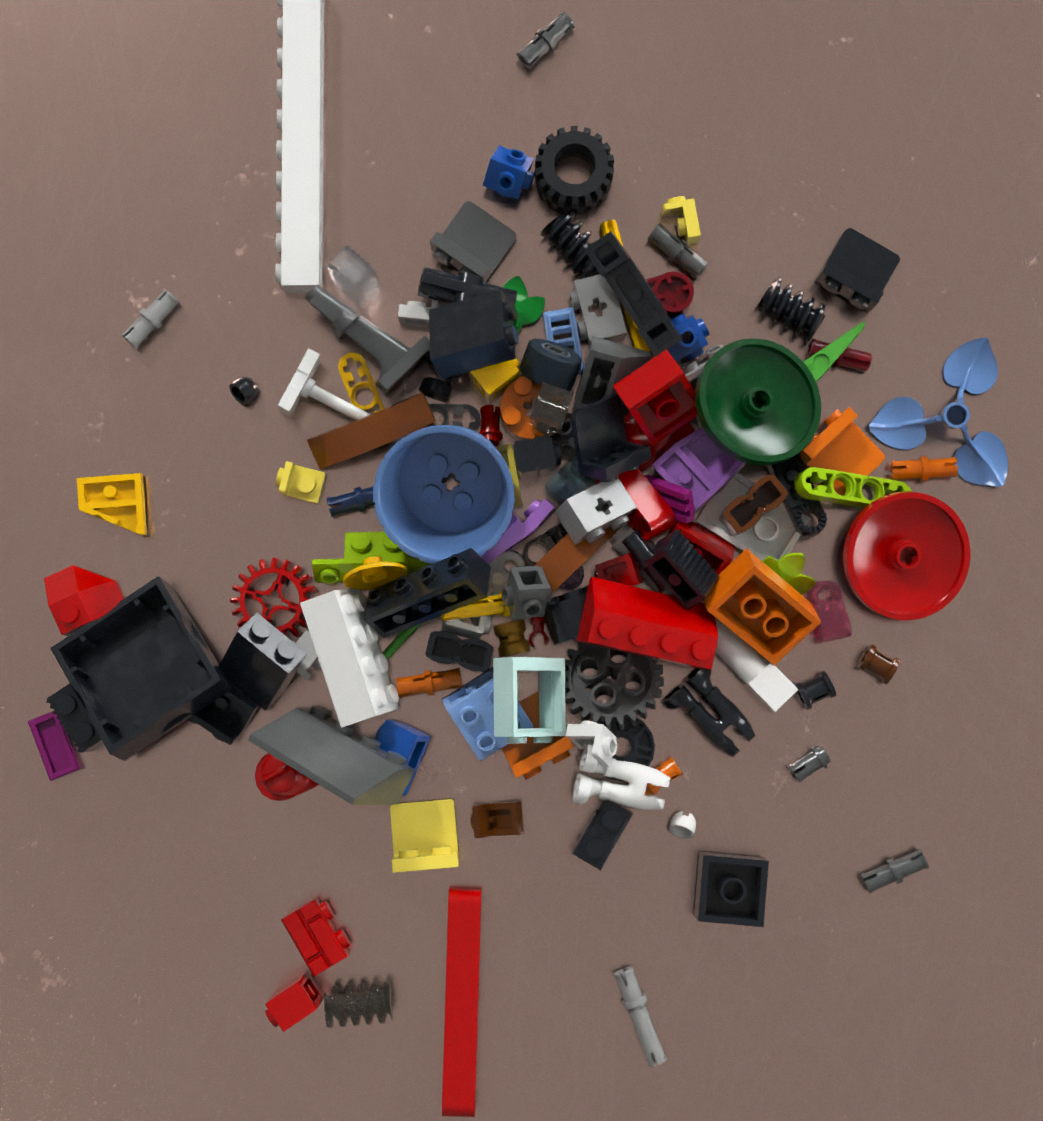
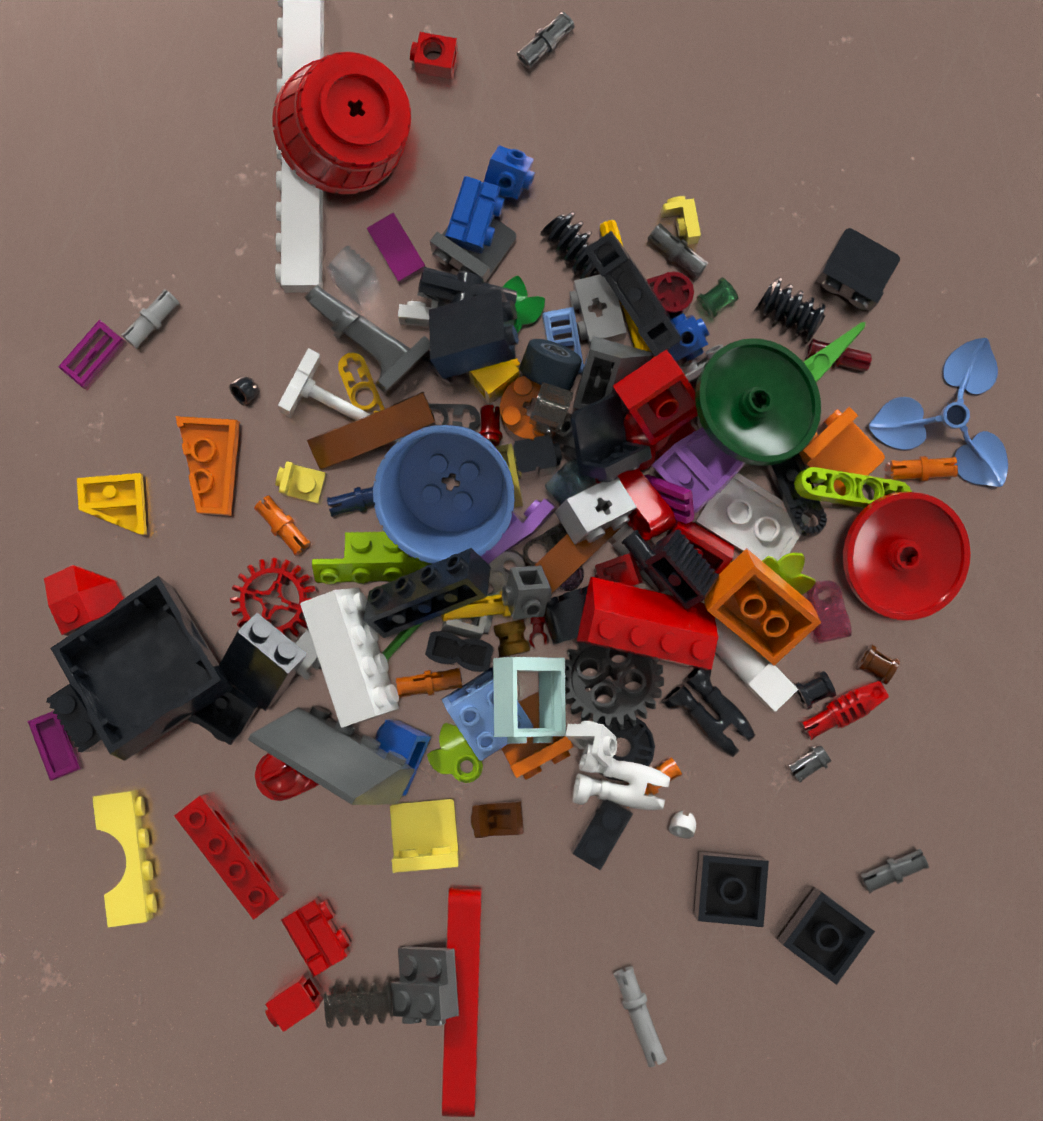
(100, 362): none -> magenta tile
(121, 817): none -> light yellow arch
(211, 460): none -> orange wing
(229, 855): none -> red brick
(282, 525): none -> orange pin
(322, 137): none -> red piece
(373, 573): yellow dish -> none
(396, 248): none -> magenta tile
(425, 986): none -> dark grey plate
(435, 389): black tile -> none
(440, 67): none -> red brick
(452, 753): none -> lime plate
(474, 214): none -> blue brick
(574, 145): black tyre -> none
(727, 294): none -> clear green bush
(758, 501): reddish brown brick -> none
(826, 936): none -> black brick
(847, 709): none -> red hinge

